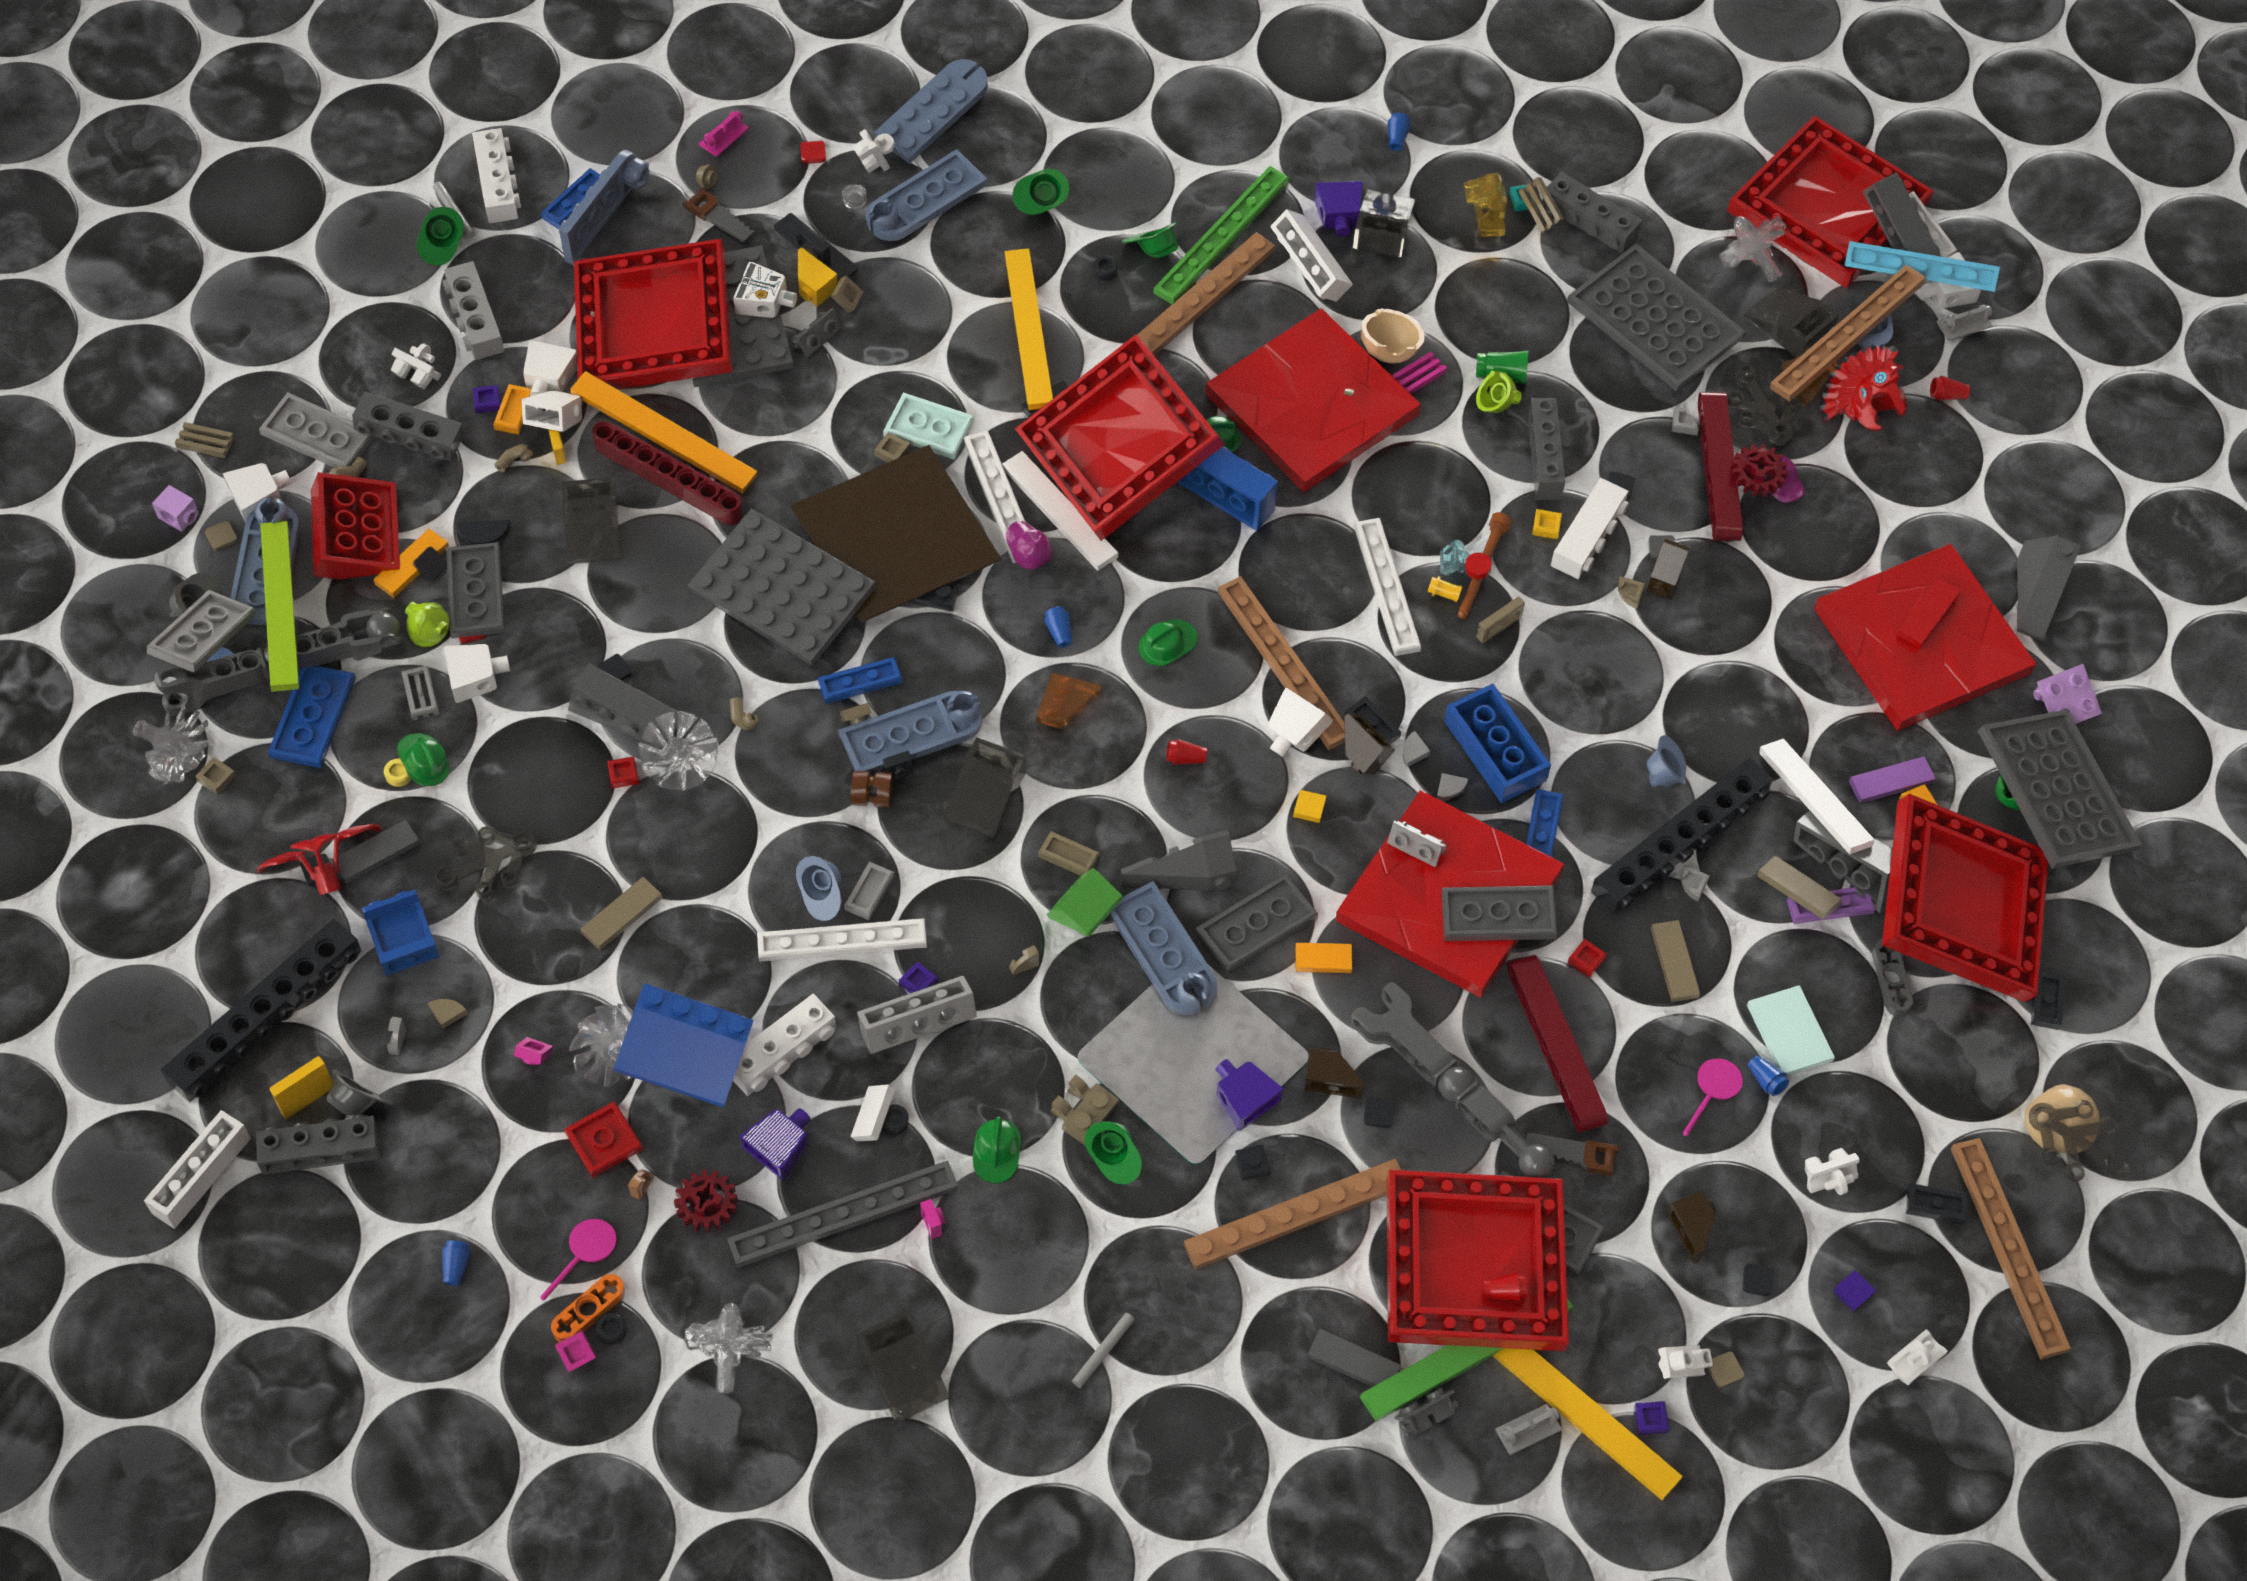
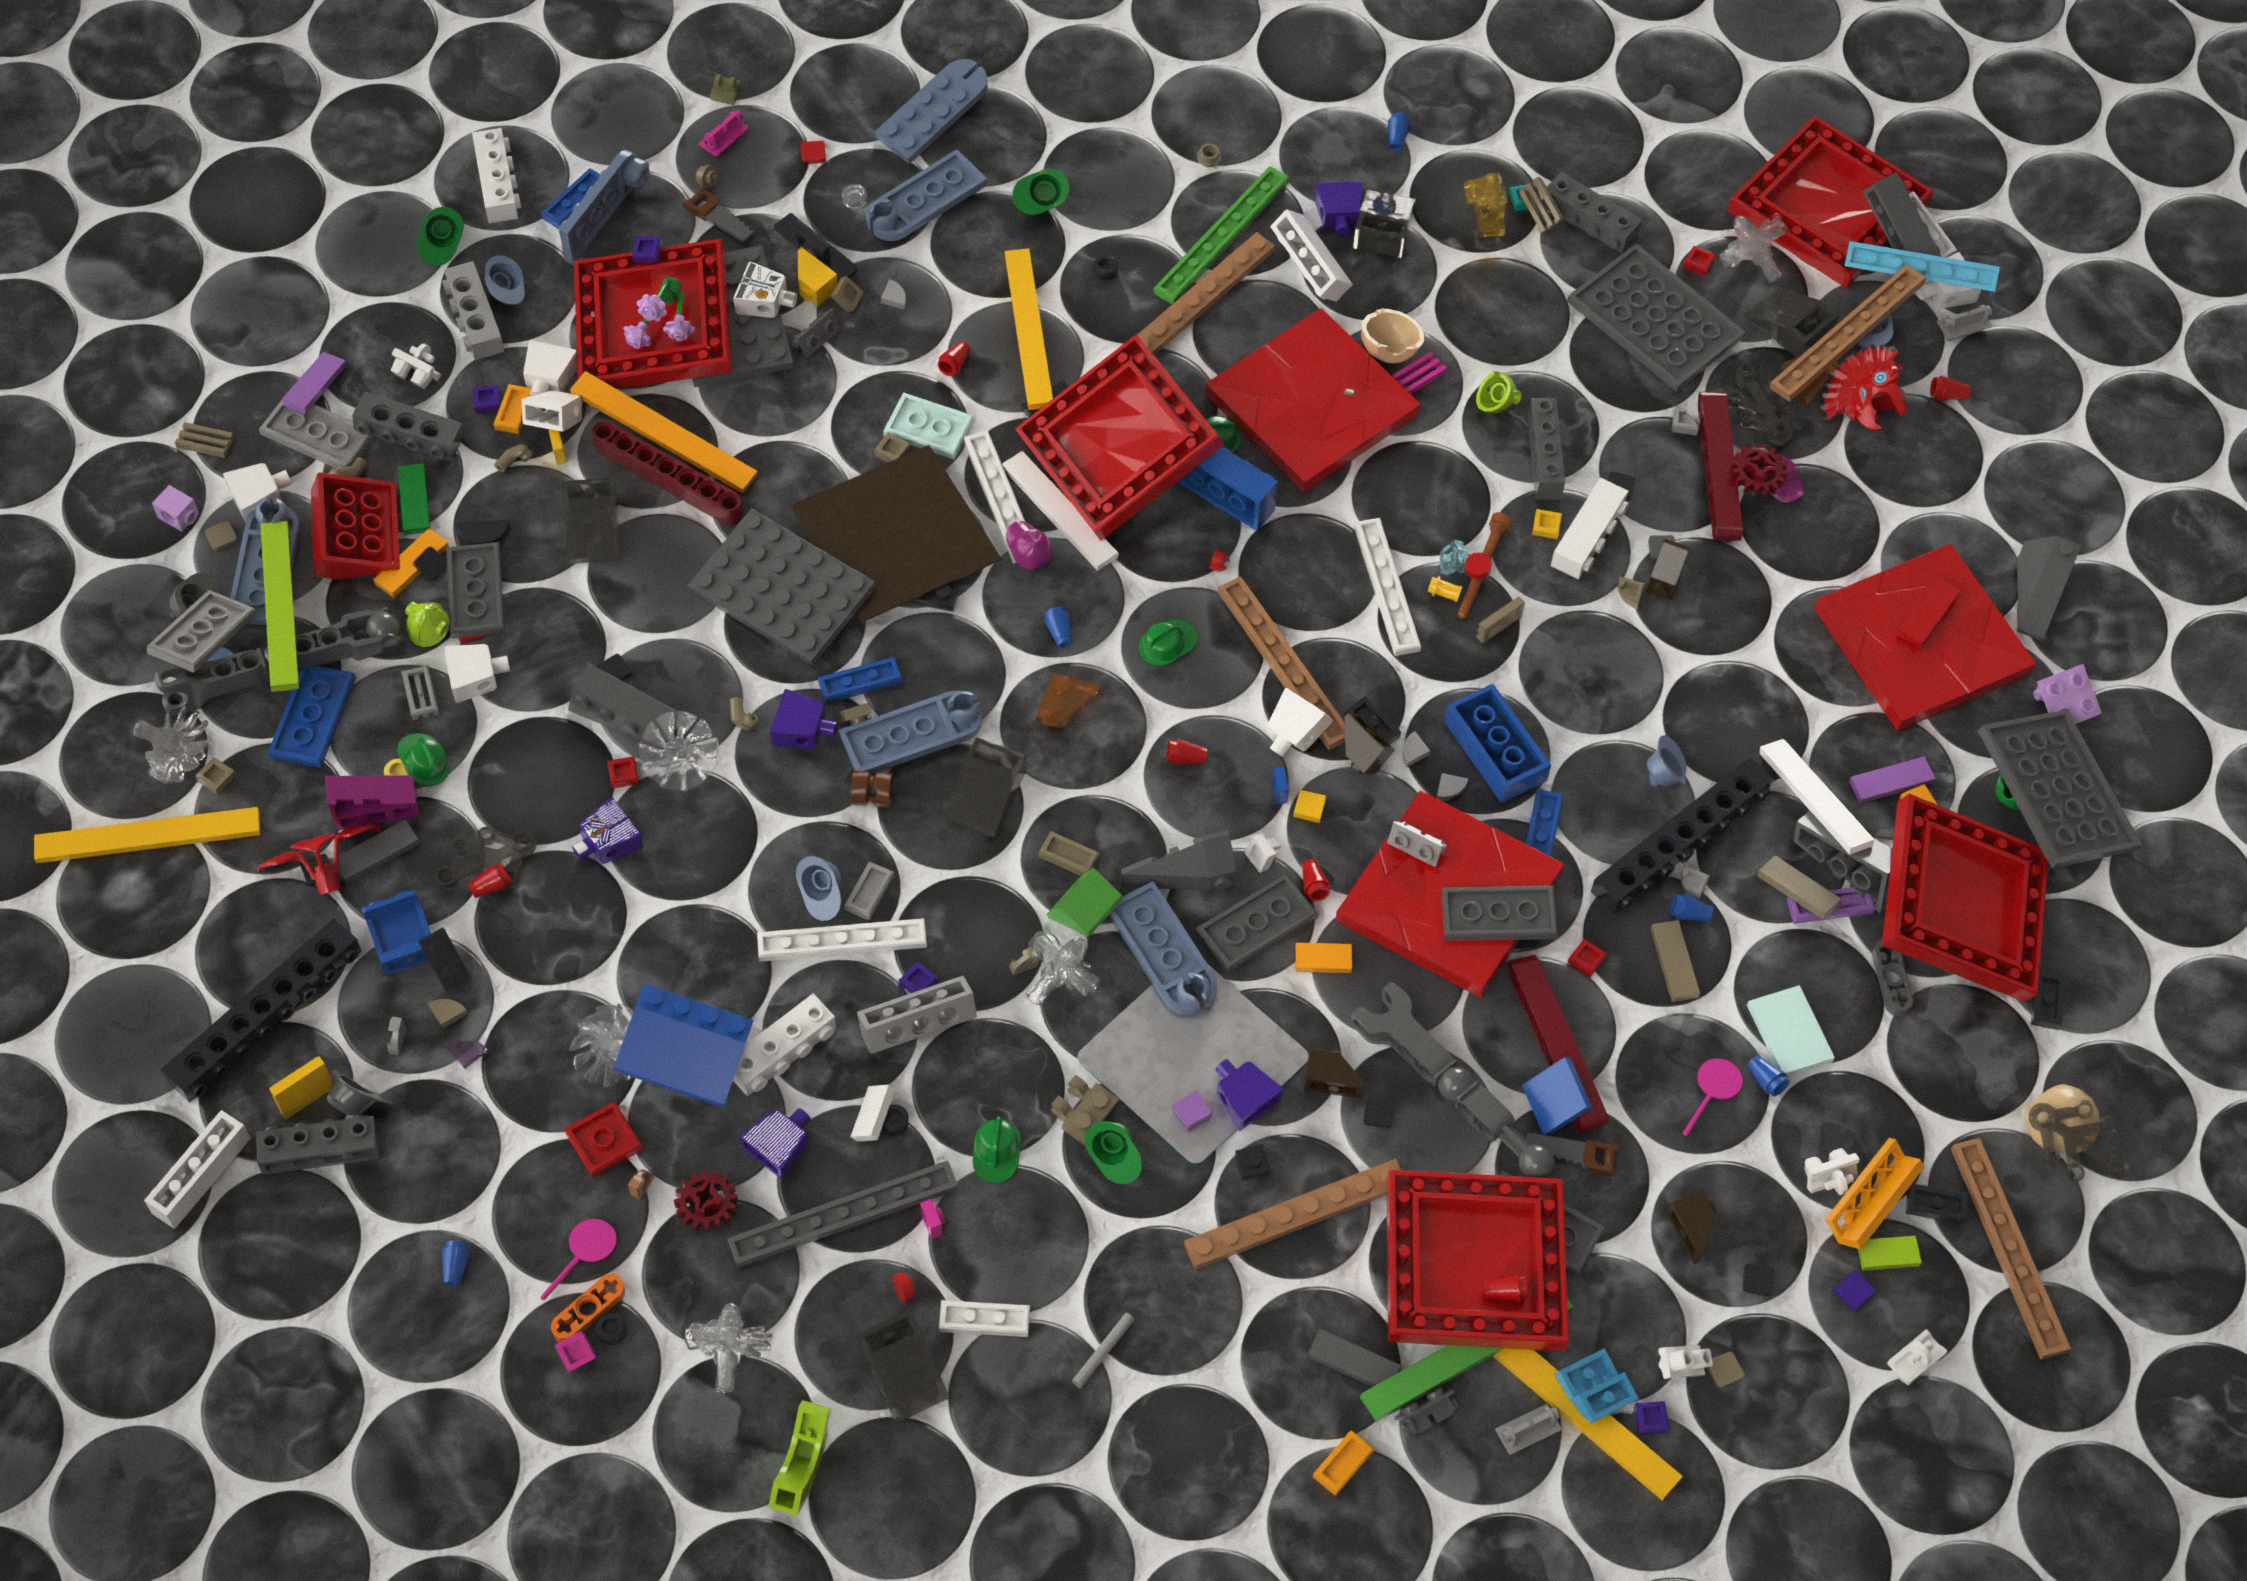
(147, 835): none -> yellow tile
(314, 382): none -> medium lavender tile
(371, 799): none -> magenta wedge
(414, 499): none -> green tile
(444, 959): none -> black plate
(448, 202): light grey bar -> none
(466, 1051): none -> clear purple tile
(490, 881): none -> red cone
(504, 280): none -> sand blue piece
(533, 1051): dark pink plate -> none
(607, 834): none -> dark purple torso
(621, 913): dark tan tile -> none
(647, 249): none -> dark purple tile
(653, 309): none -> lavender plant
(725, 89): none -> olive tile
(800, 722): none -> dark purple torso
(802, 1460): none -> lime arch
(872, 152): white hips -> none
(894, 295): none -> light grey tile
(899, 765): black plate -> none
(903, 1287): none -> red tile
(953, 358): none -> red cone
(984, 1318): none -> white tile
(1061, 967): none -> clear piece
(1156, 242): green piece -> none
(1192, 1110): none -> medium lavender tile
(1209, 155): none -> dark tan plate
(1217, 559): none -> red hinge
(1262, 852): none -> white tile
(1280, 785): none -> blue tile
(1315, 882): none -> red cone
(1343, 1463): none -> light orange tile
(1511, 363): green plant -> none
(1556, 1096): none -> tile
(1596, 1386): none -> dark azure slope
(1687, 908): none -> blue cone
(1699, 261): none -> red tile
(1877, 1200): none -> light orange fence
(1890, 1253): none -> lime tile

